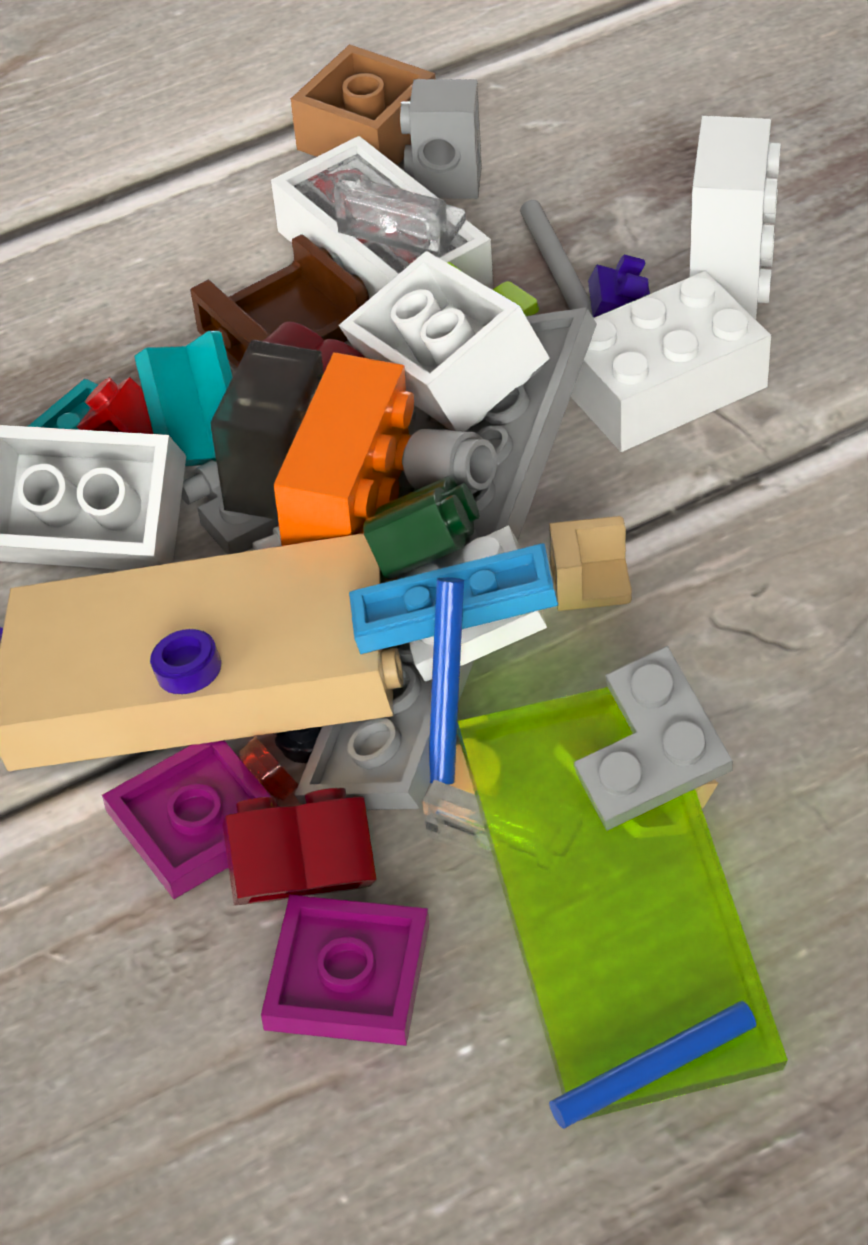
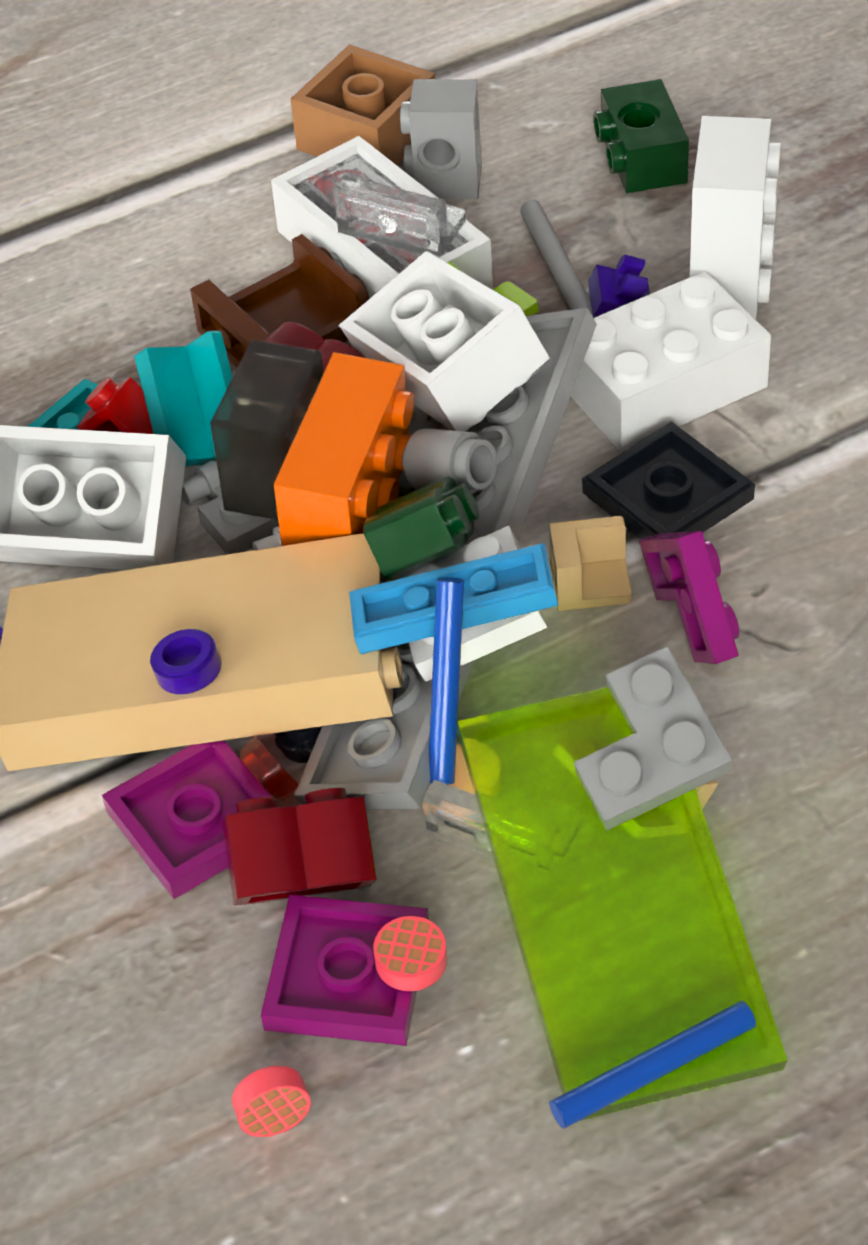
(270, 1101): none -> coral tile
(410, 953): none -> coral tile
(642, 136): none -> dark green brick
(668, 485): none -> black plate
(685, 571): none -> magenta plate

